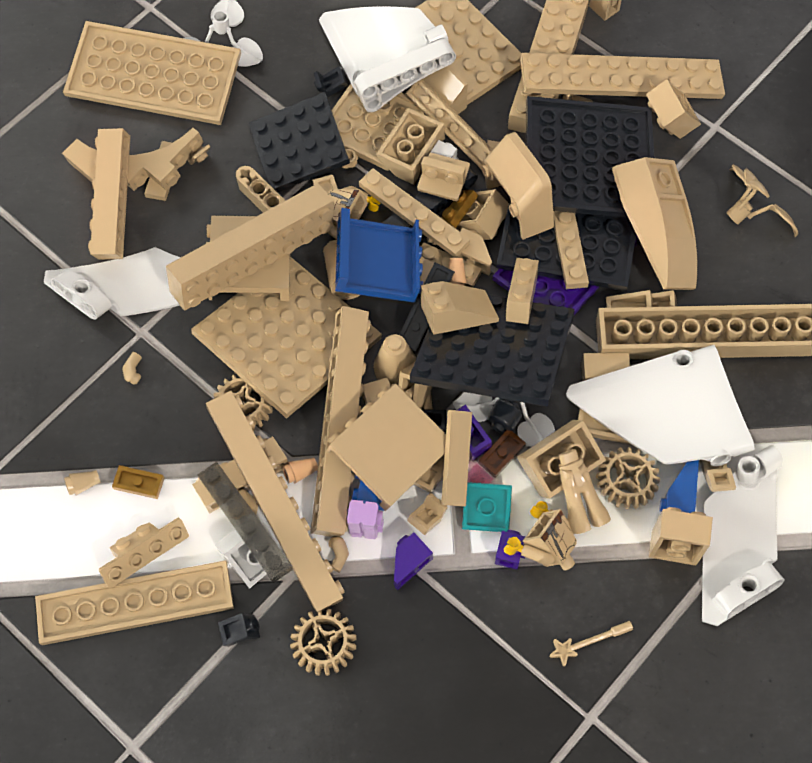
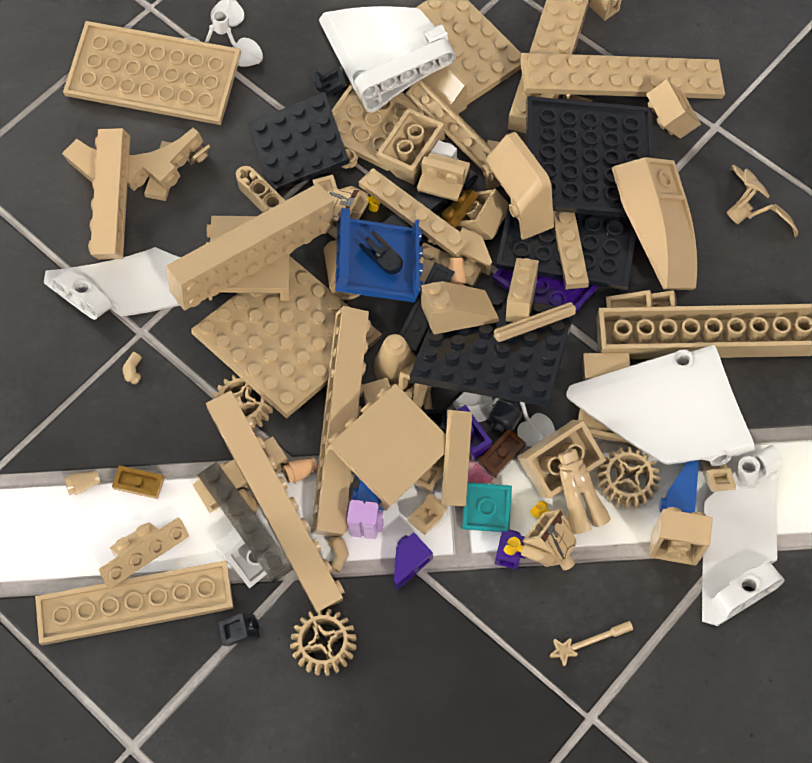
(385, 257): none -> black arm
(534, 322): none -> tan axle

